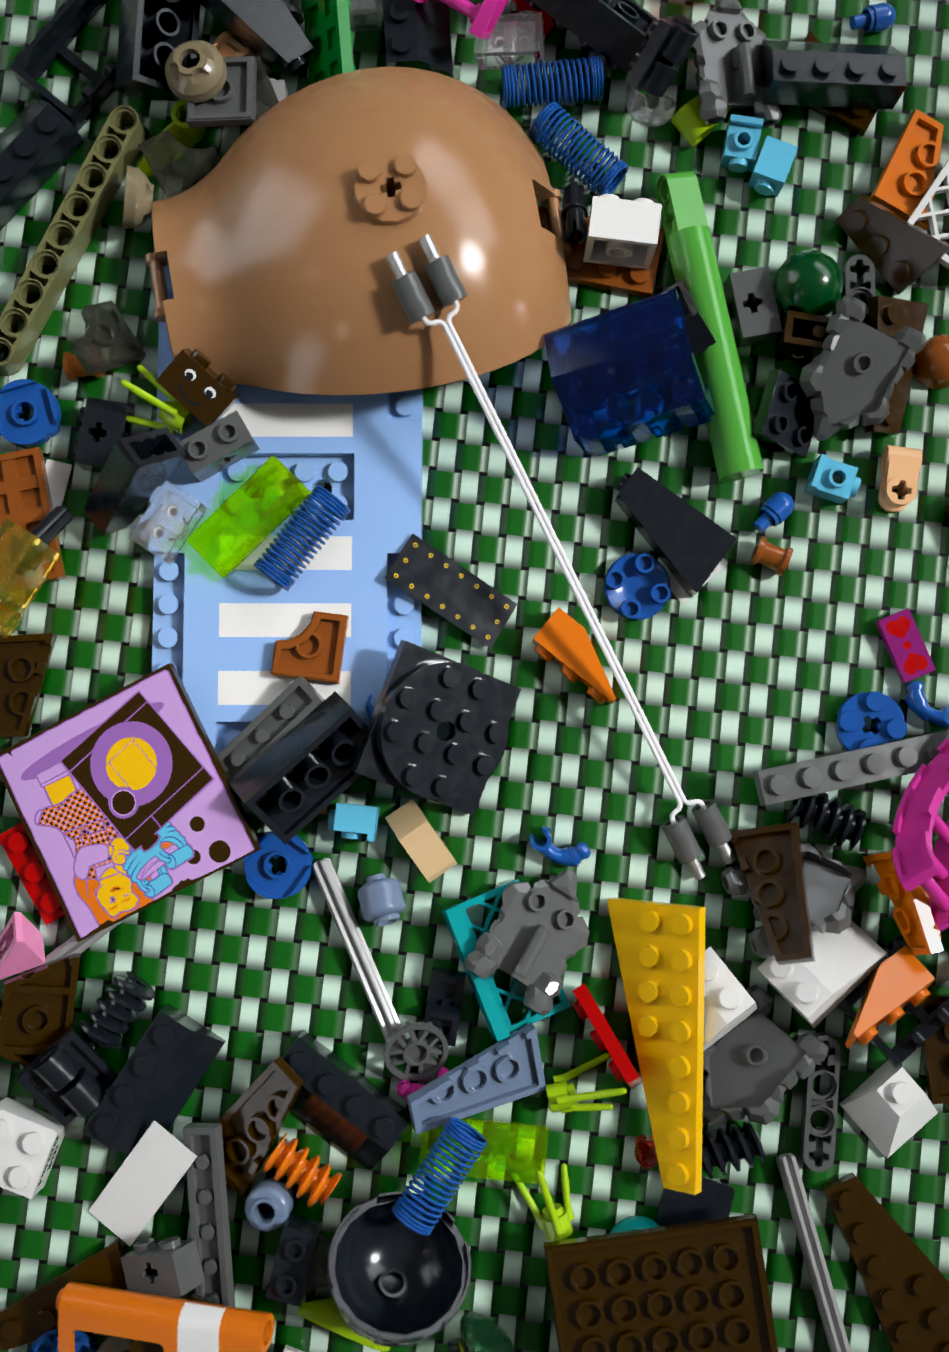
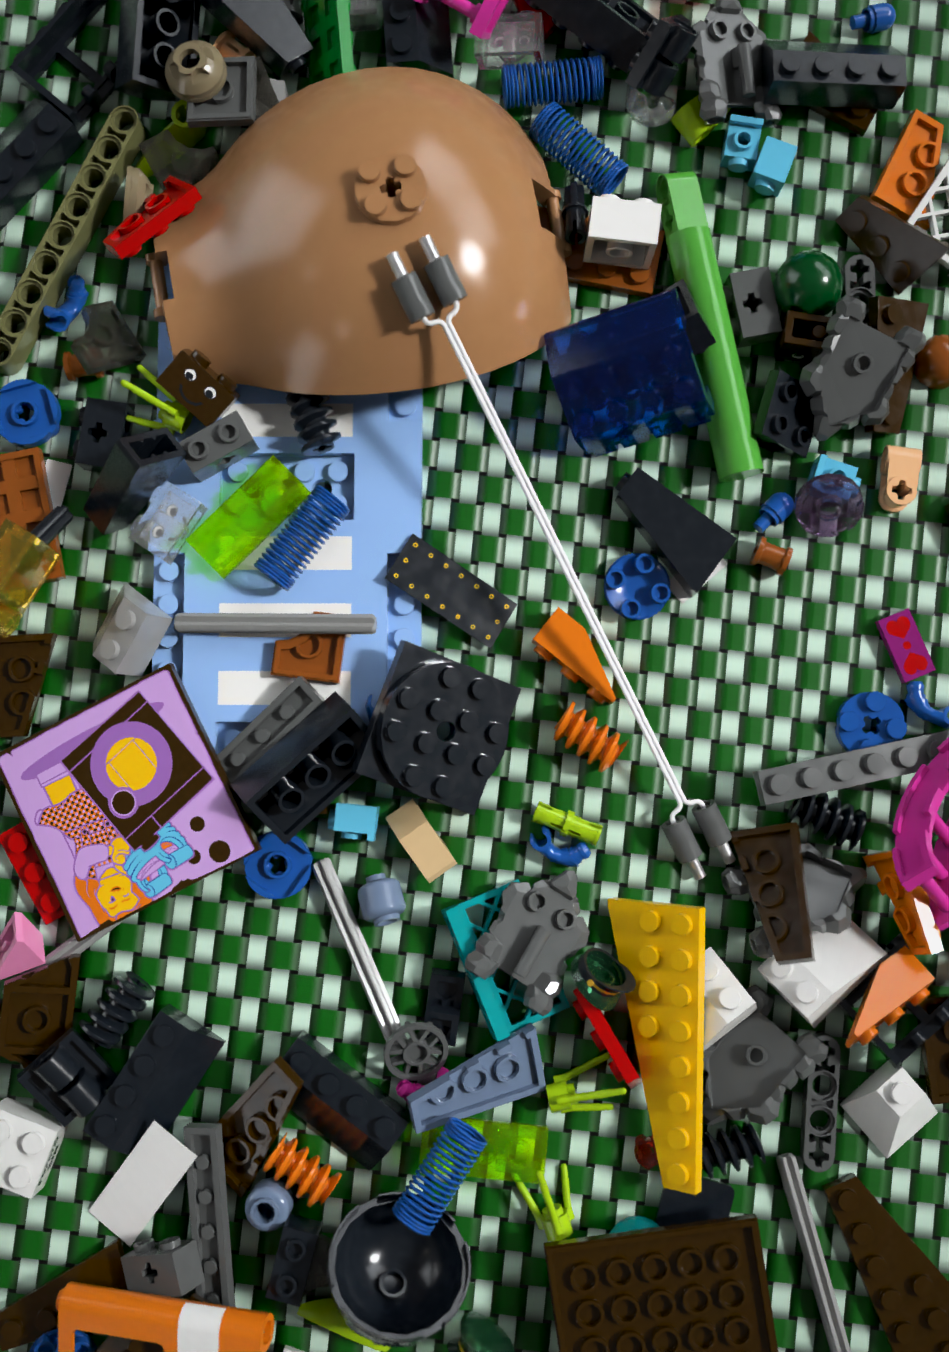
(69, 310): none -> blue piece
(130, 633): none -> light grey slope
(159, 211): none -> red wing
(275, 623): none -> light grey axle
(312, 422): none -> black piece
(567, 823): none -> lime pin
(589, 738): none -> orange piece
(601, 978): none -> clear green piece
(828, 505): none -> clear purple tile

